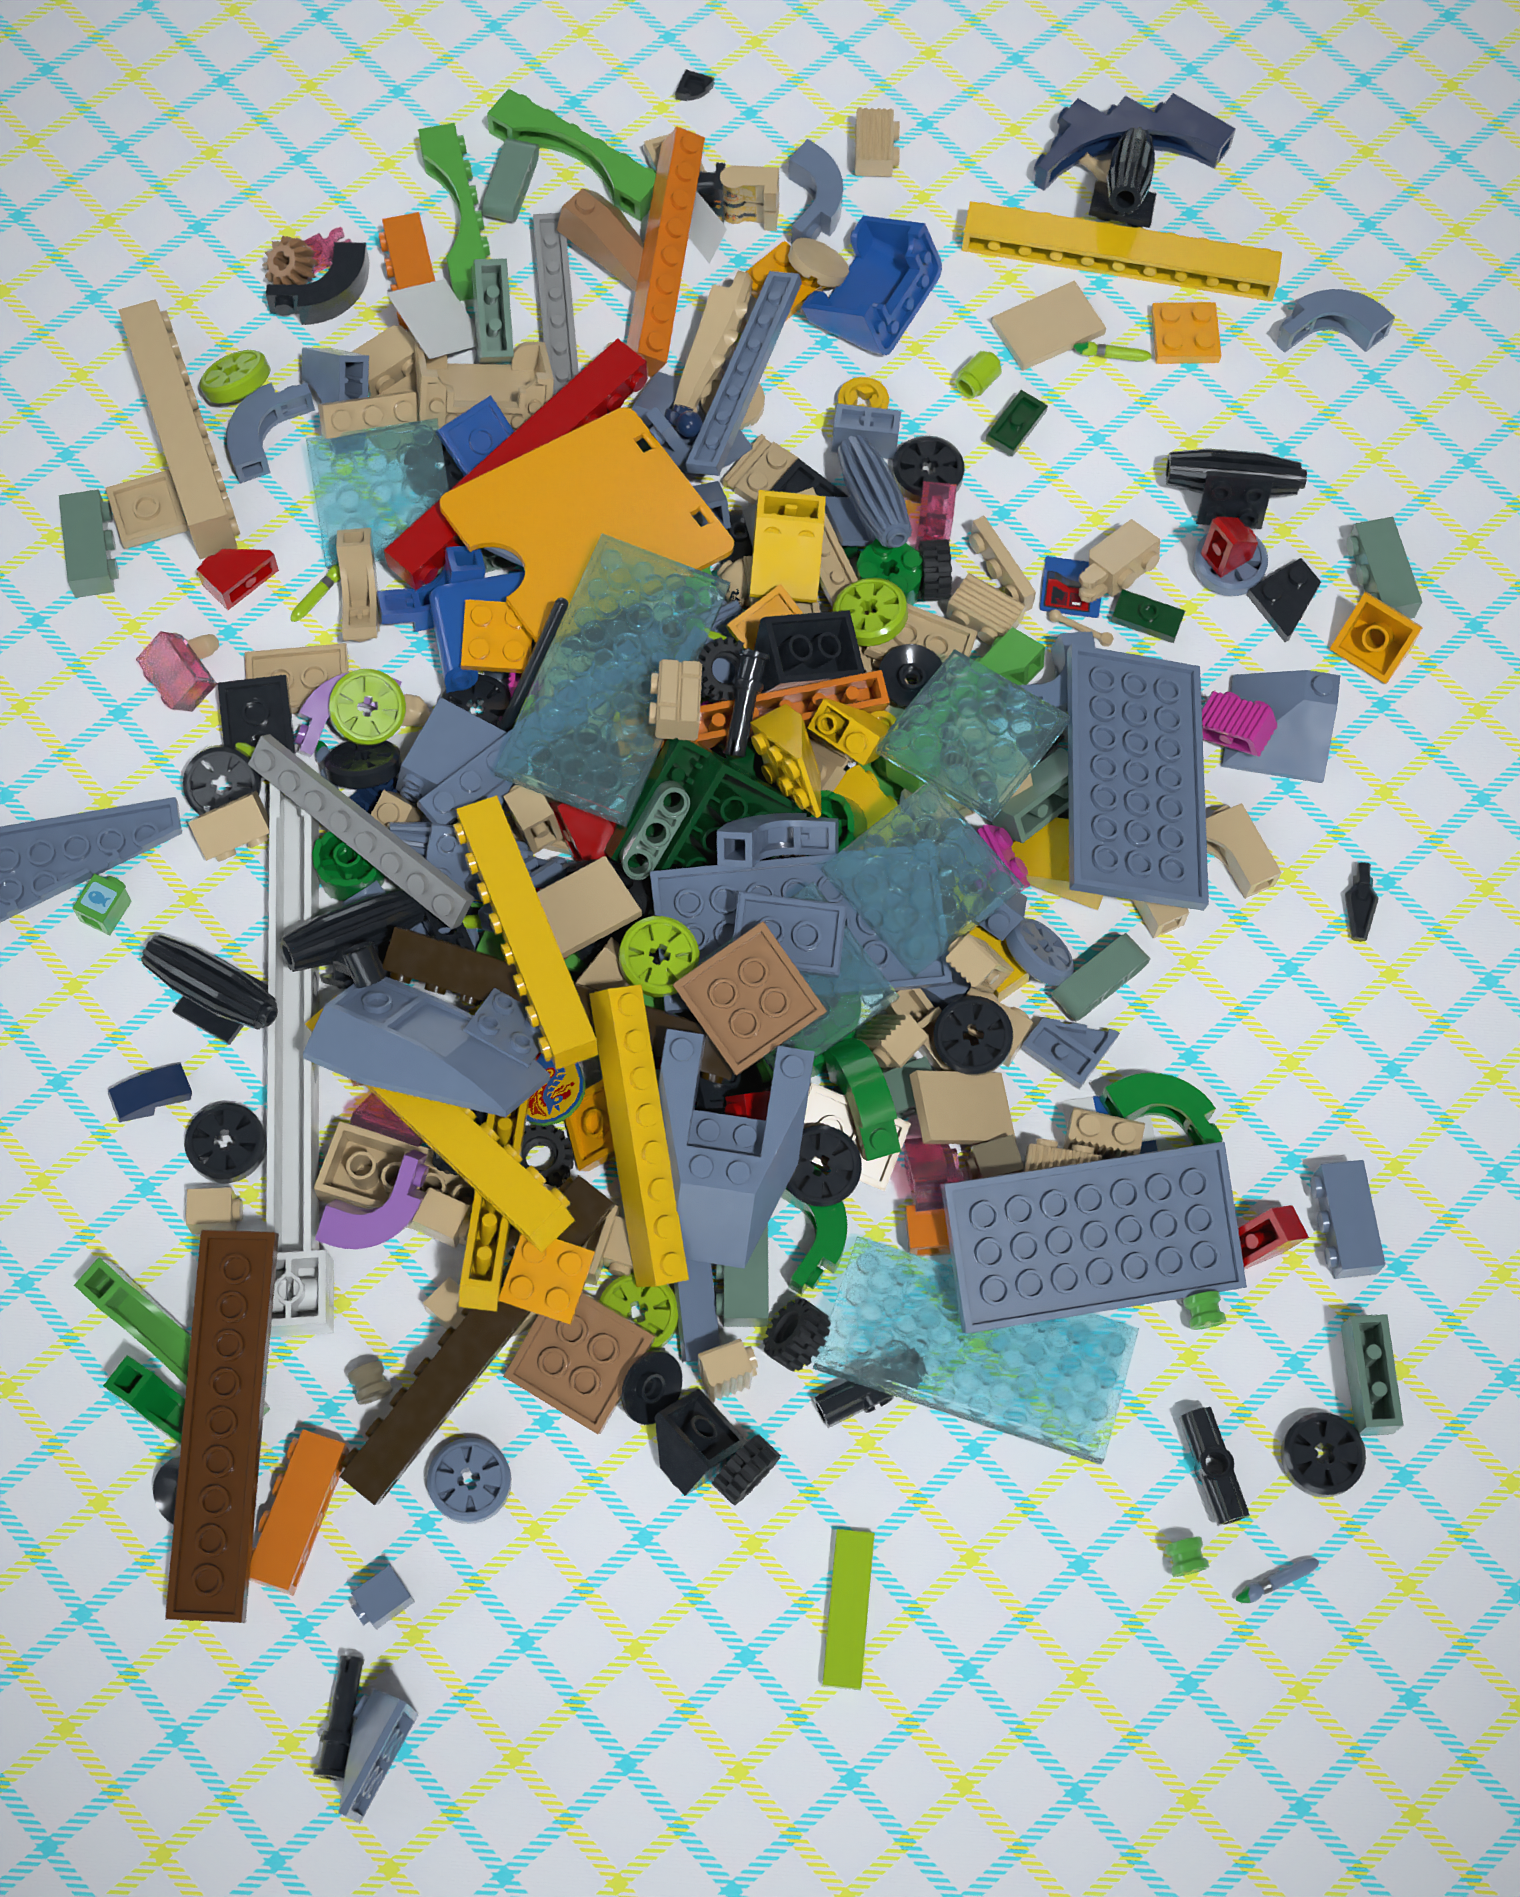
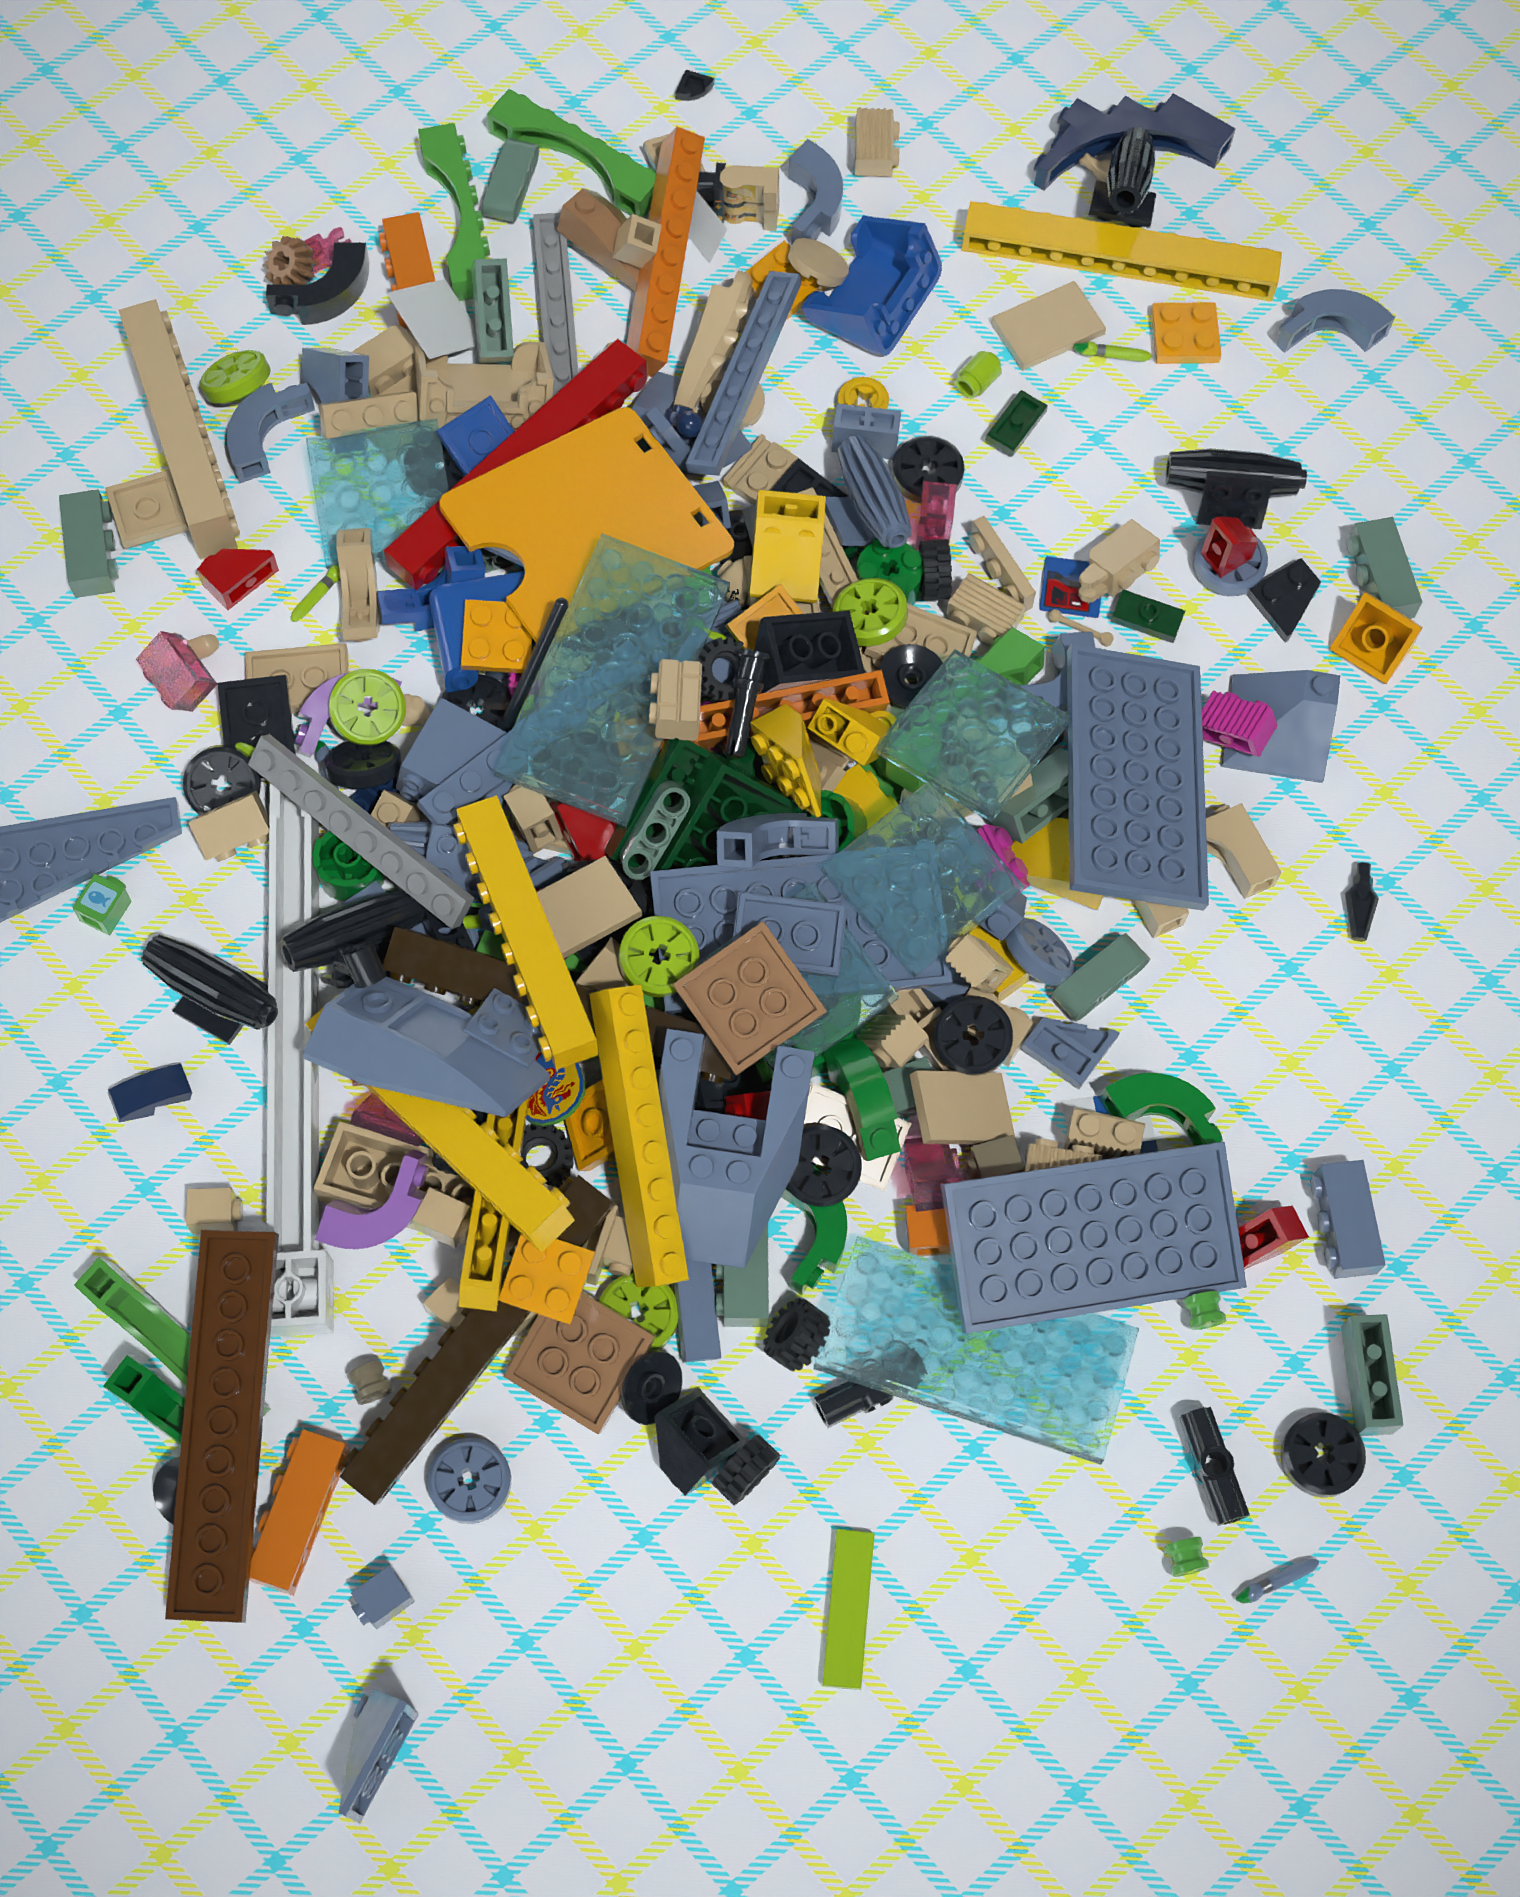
(240, 1158): black wheel -> none
(338, 1736): black pin -> none
(637, 241): none -> tan brick
(727, 1369): tan brick -> none

